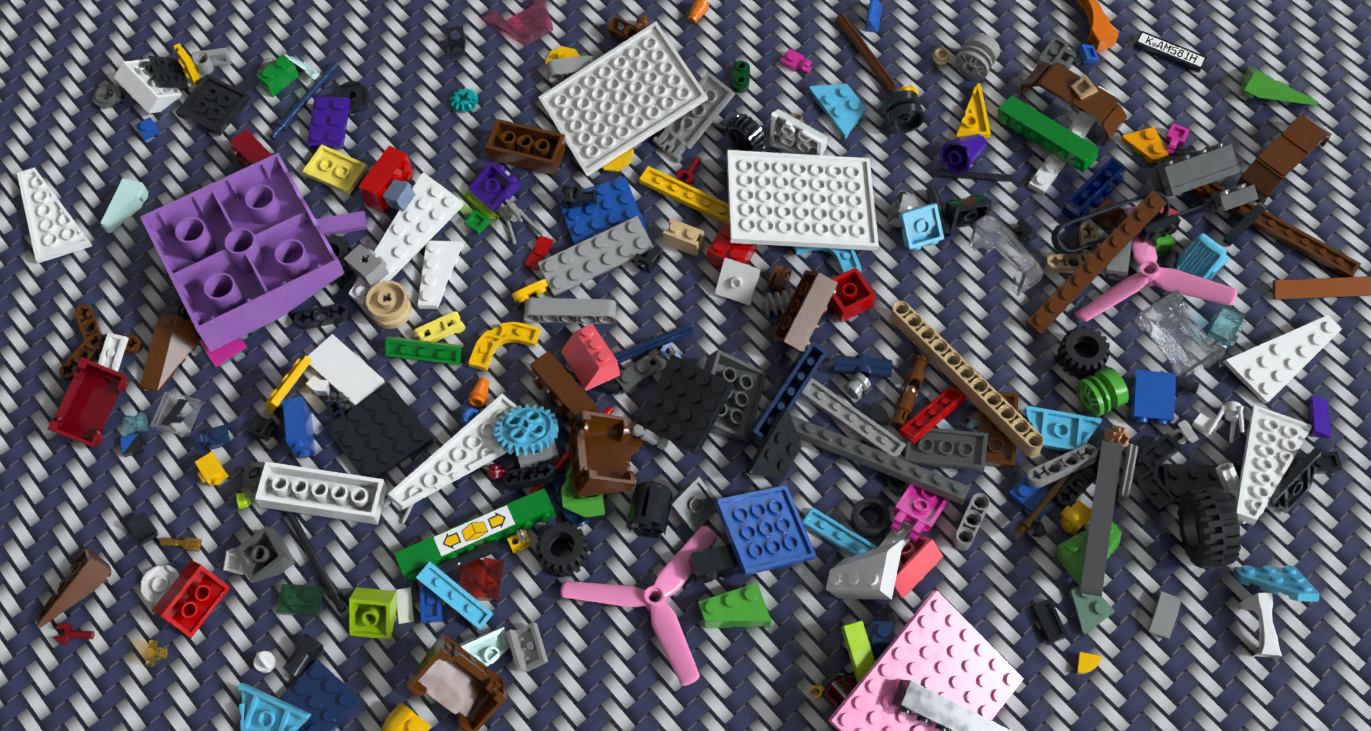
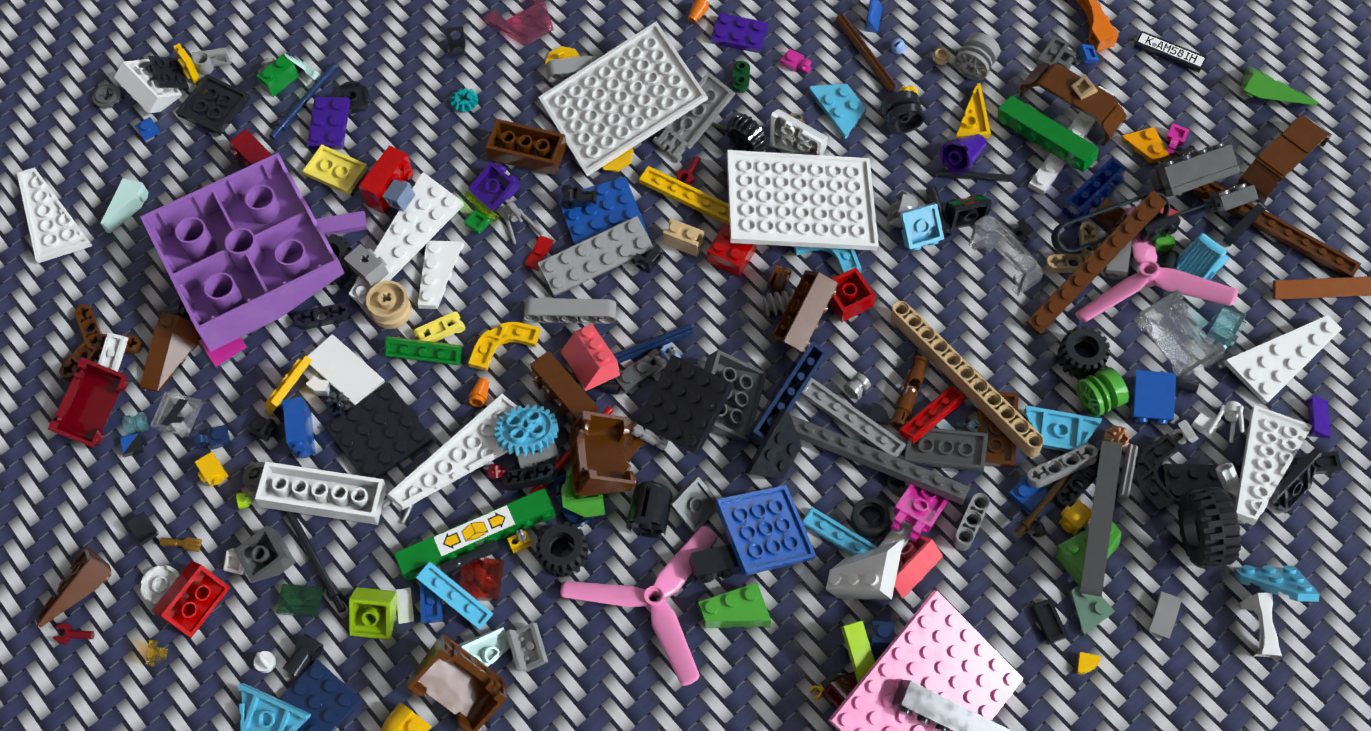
(468, 415): blue tile -> none
(524, 293): yellow plate -> none
(629, 30): reddish brown piece -> none
(737, 281): white plate -> none
(739, 32): none -> dark purple plate
(863, 364): dark blue piece -> none
(899, 48): none -> light blue hinge

